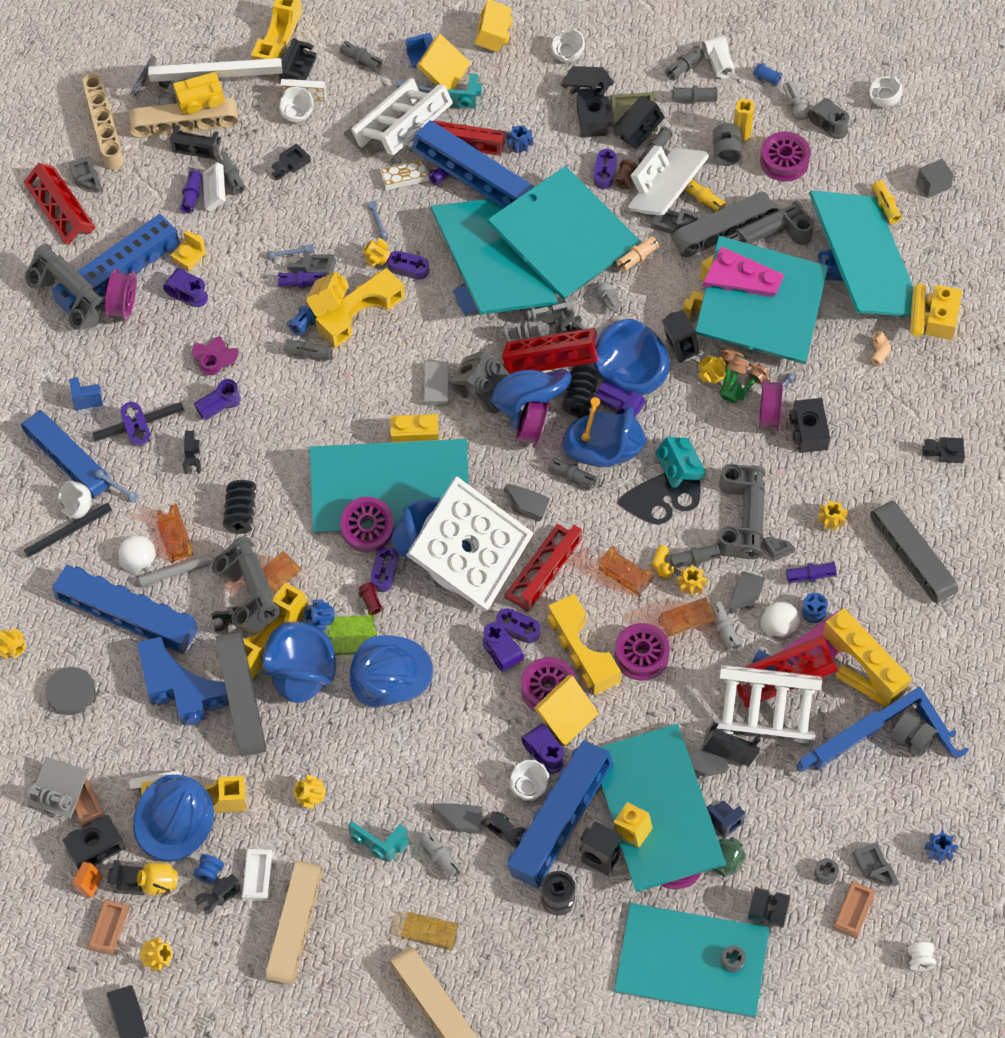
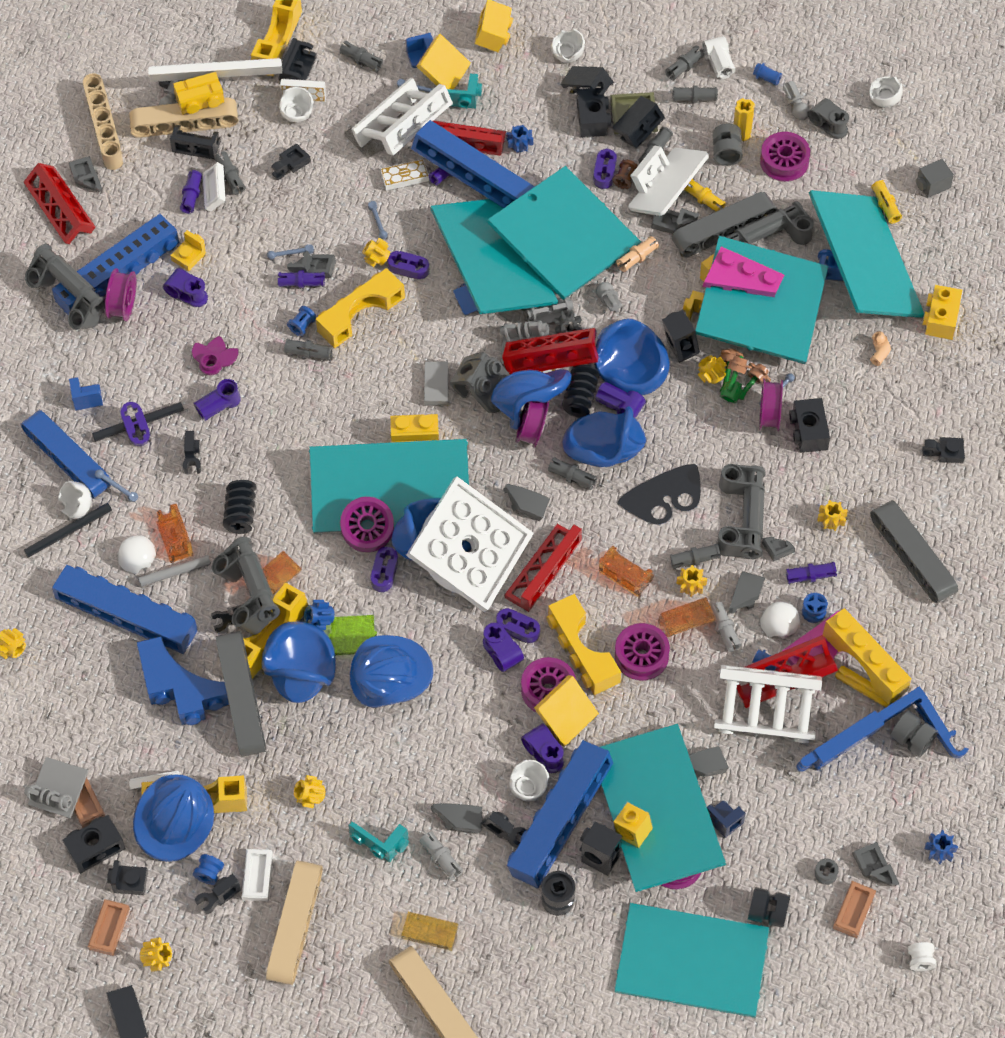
(70, 690): dark grey tile -> none
(87, 880): orange plate -> none
(151, 62): black piece -> none
(157, 878): yellow head -> none
(327, 293): yellow brick -> none
(368, 593): dark red pin -> none
(595, 402): light orange hinge -> none
(660, 565): yellow arm -> none
(679, 460): teal bracket -> none
(730, 746): black hinge -> none
(733, 856): clear green head -> none
(738, 965): dark grey bush -> none
(918, 310): yellow axle -> none

